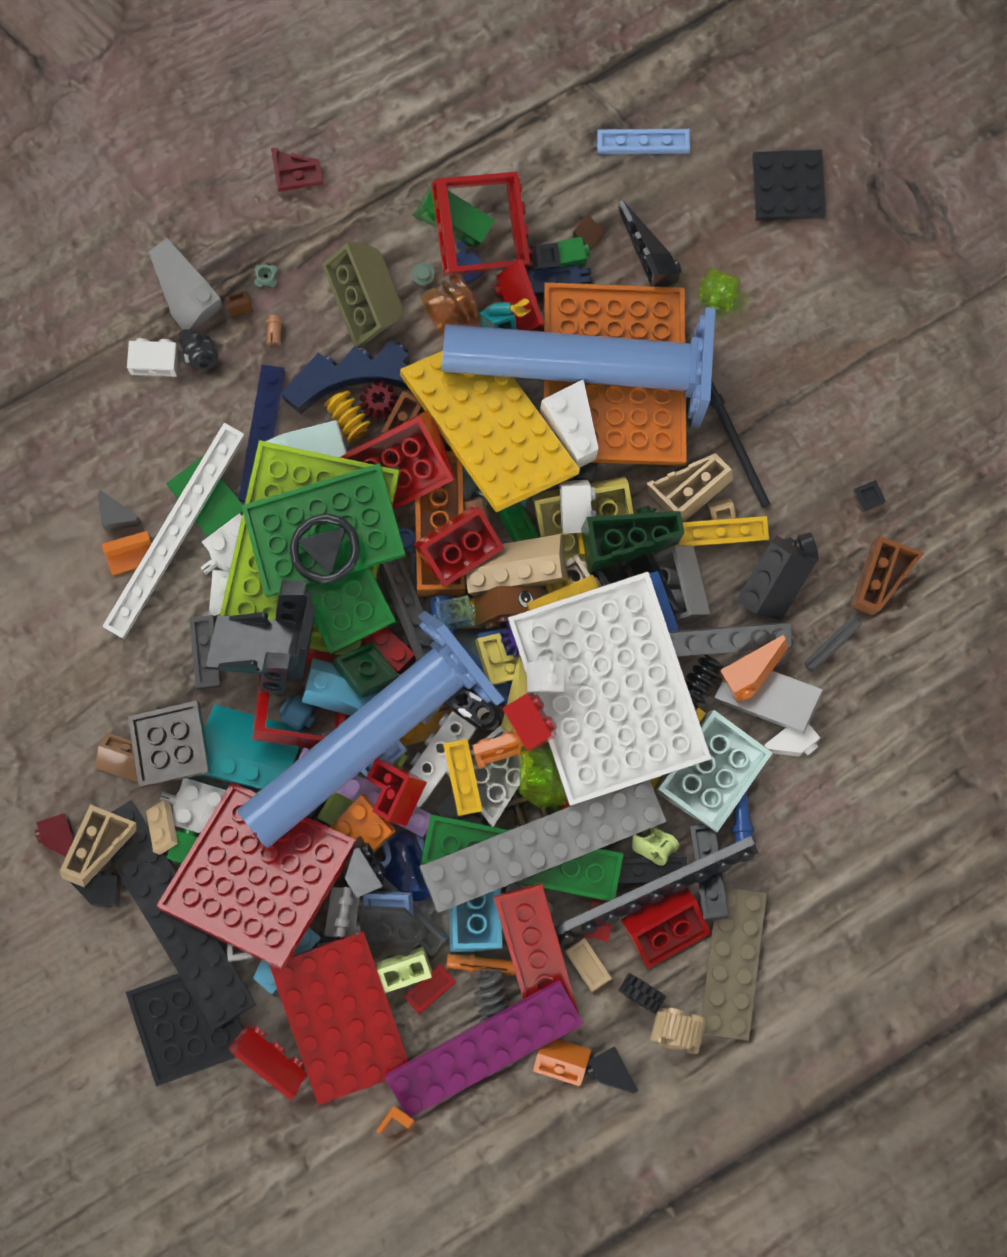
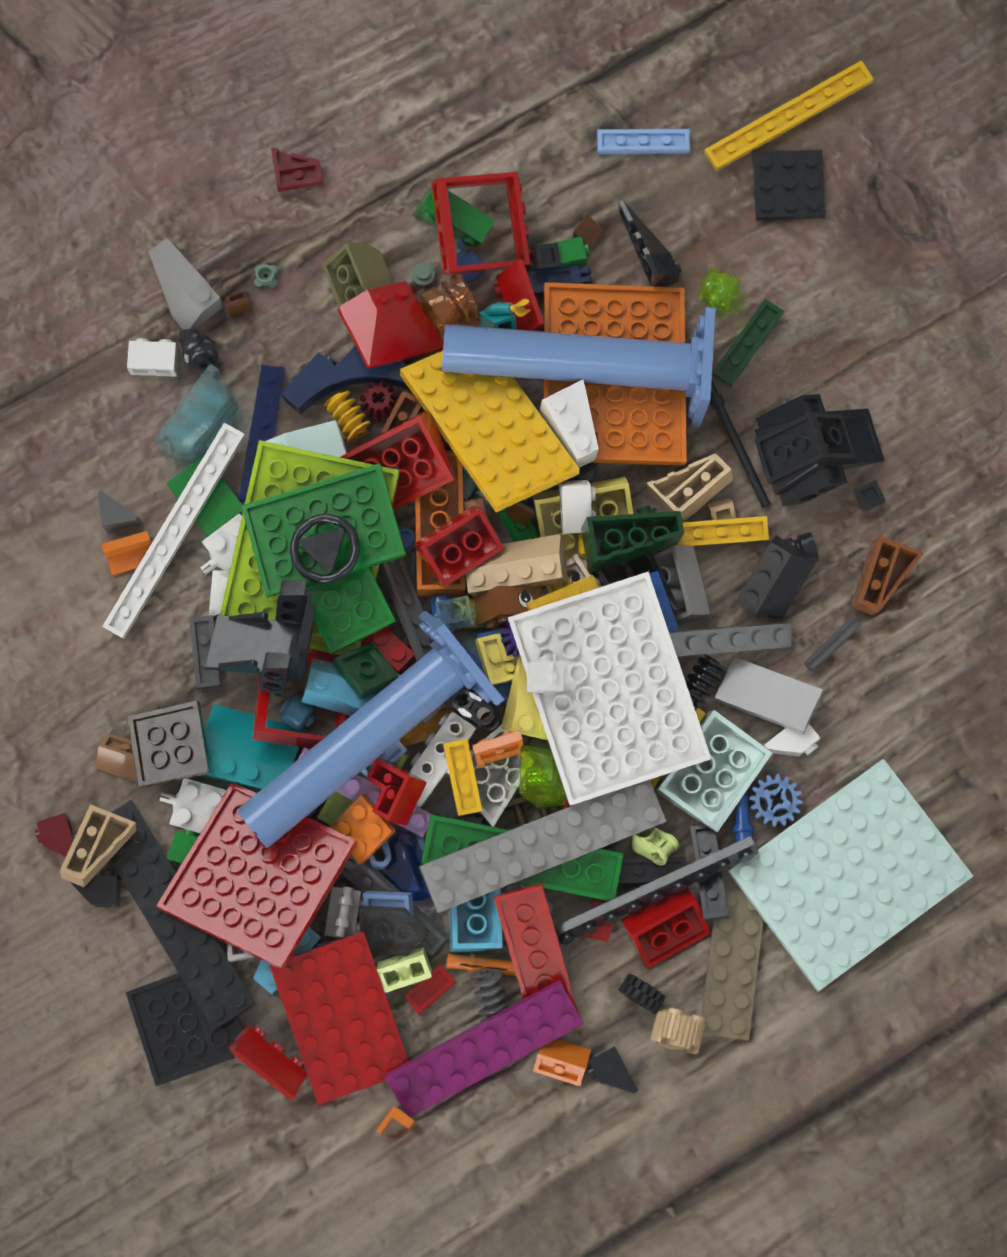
(161, 827): tan plate -> none
(198, 418): none -> clear light blue windscreen
(274, 329): nougat pin -> none
(363, 870): slope -> none
(390, 325): none -> red slope
(520, 513): none -> reddish brown slope
(530, 721): red brick -> none
(588, 965): tan tile -> none
(748, 343): none -> dark green plate
(751, 671): orange slope -> none
(765, 796): none -> medium blue gear
(788, 115): none -> yellow plate
(811, 448): none -> black piece
(850, 874): none -> light aqua plate

